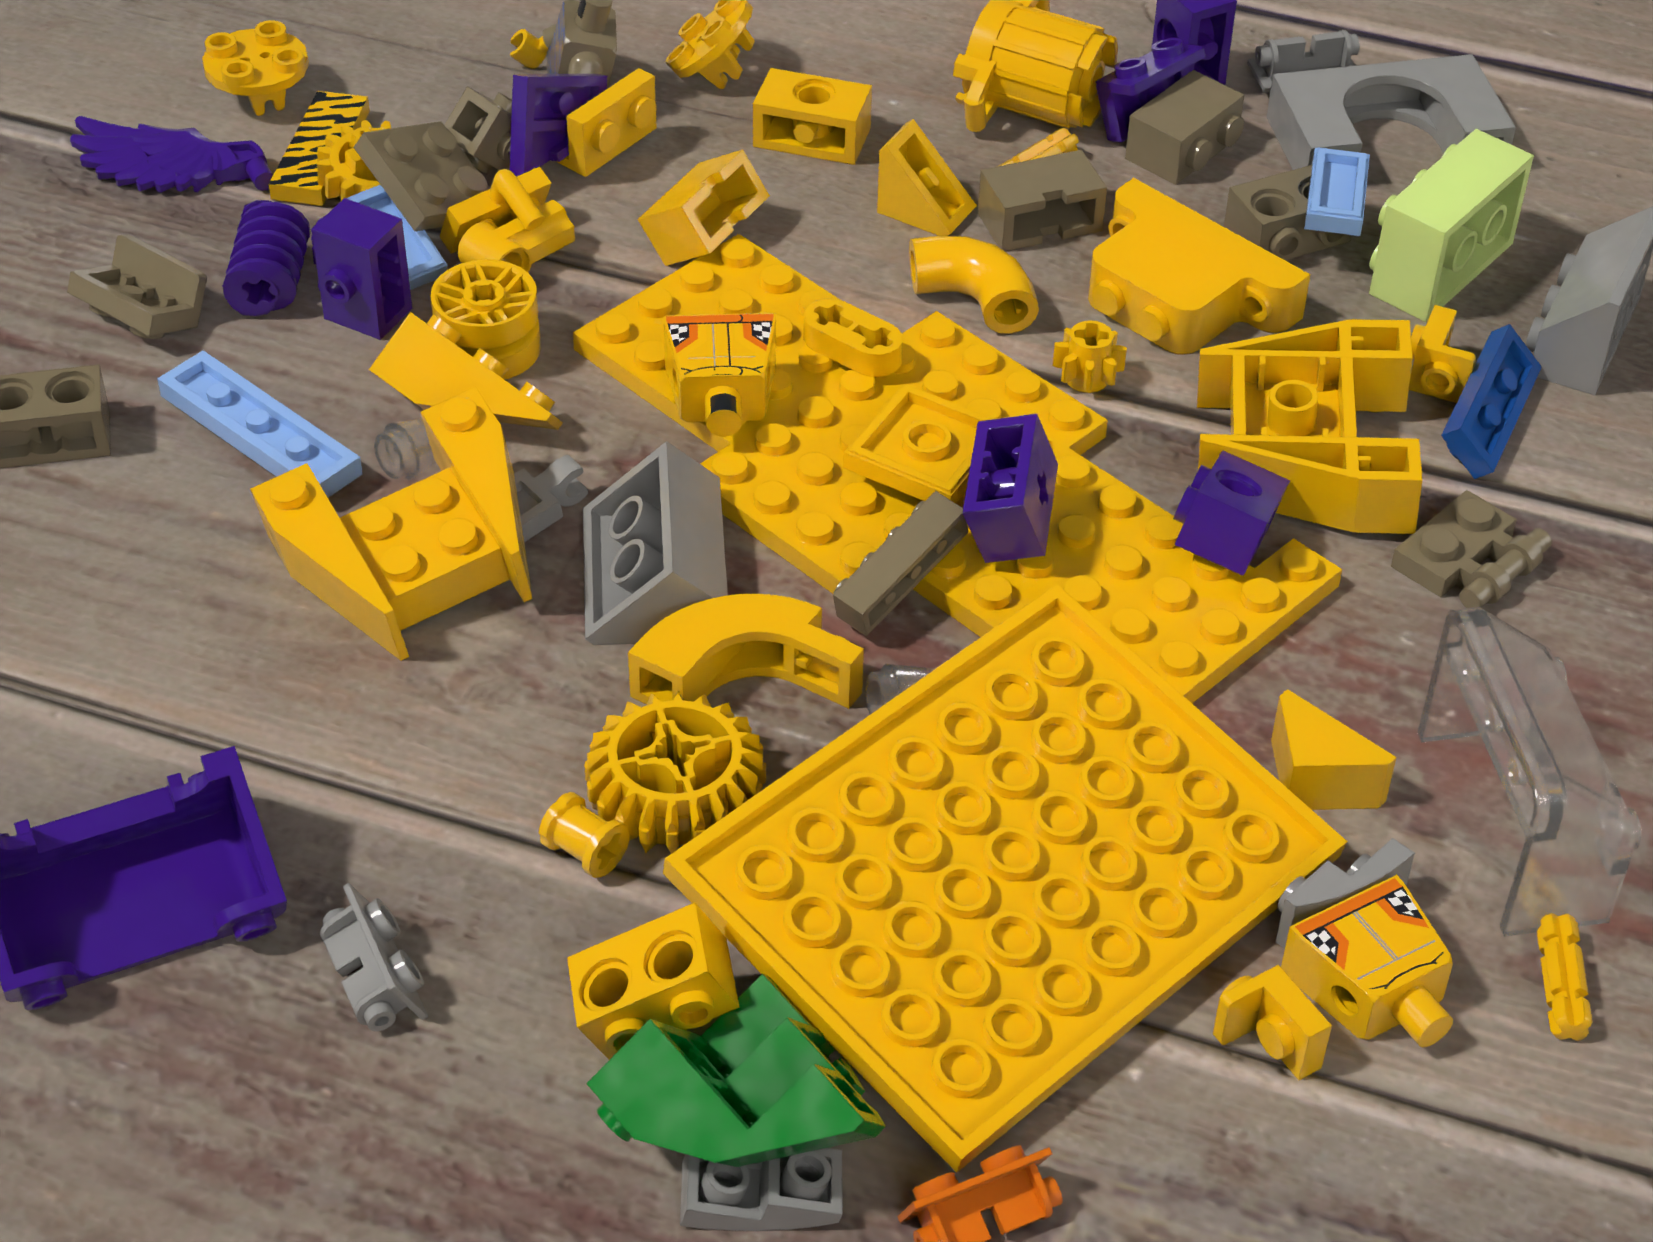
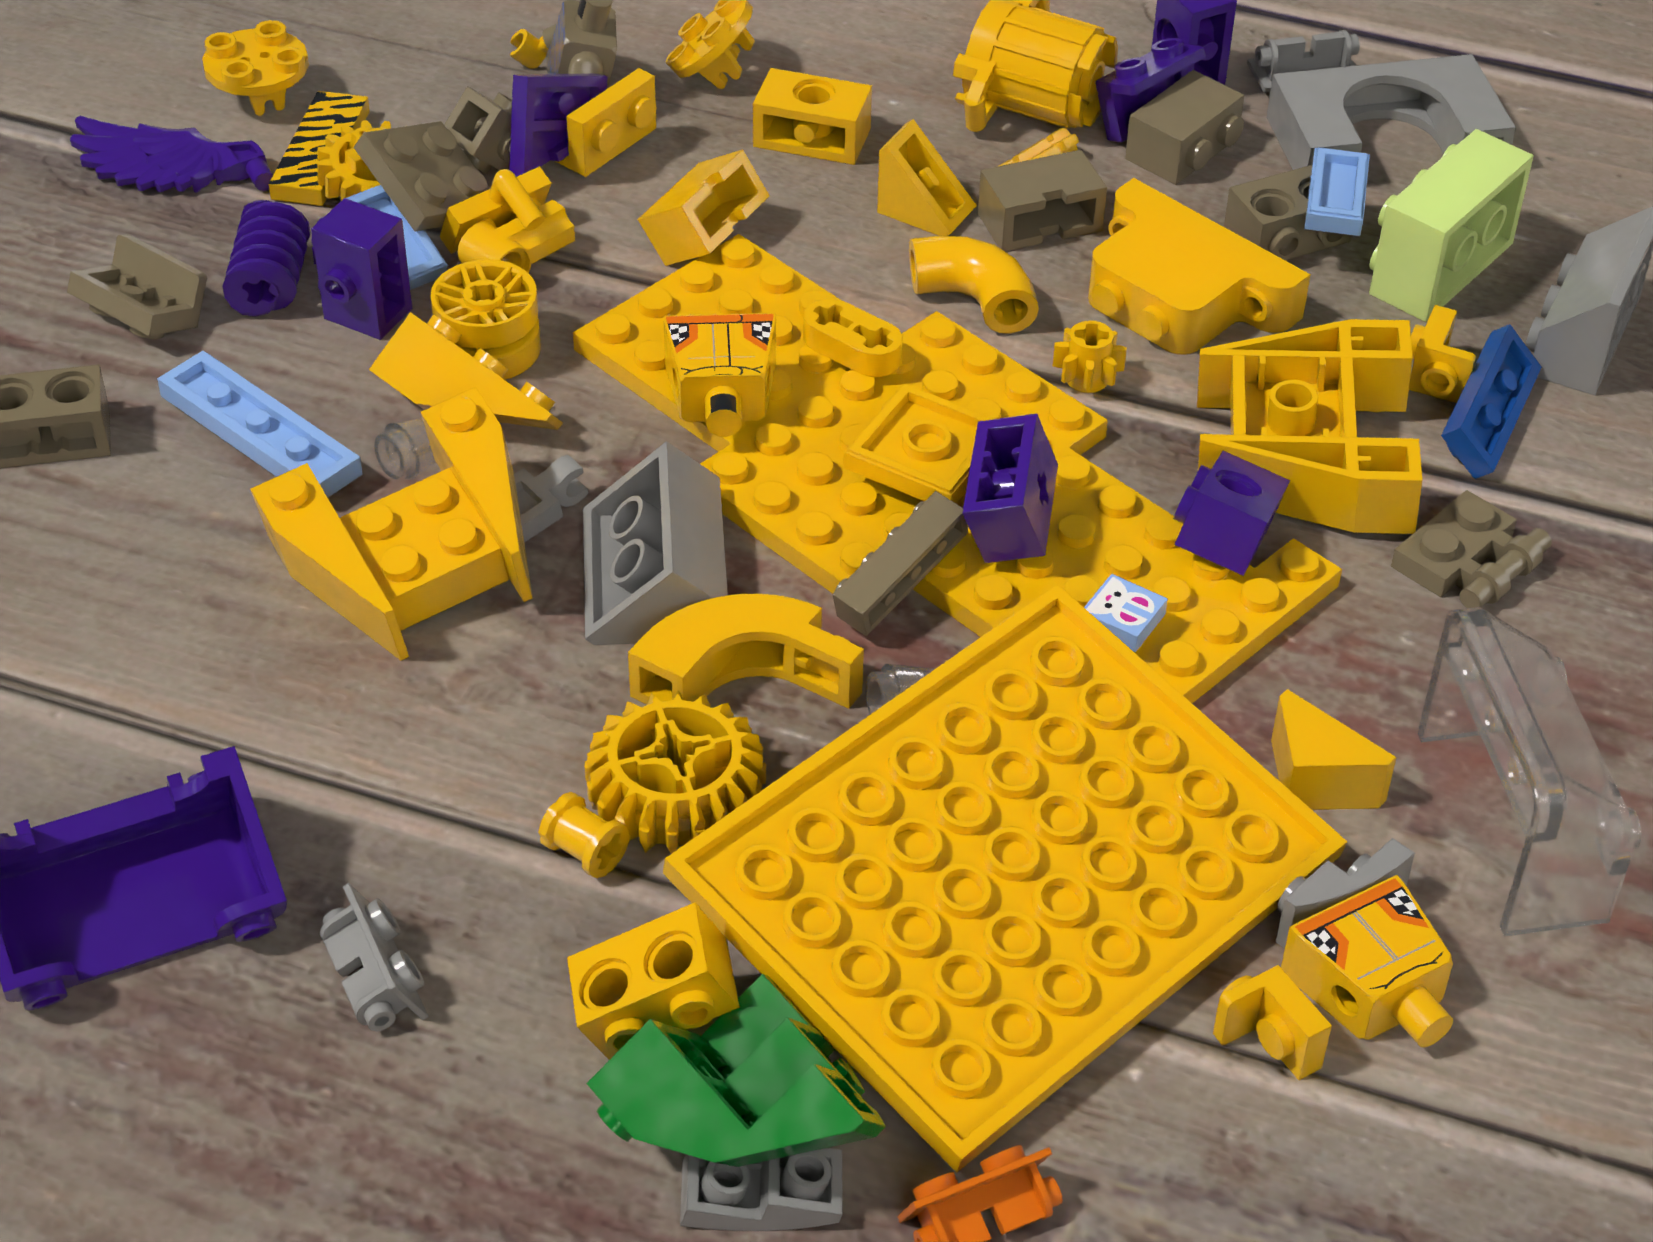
(1127, 610): none -> tile
(1564, 977): yellow axle -> none

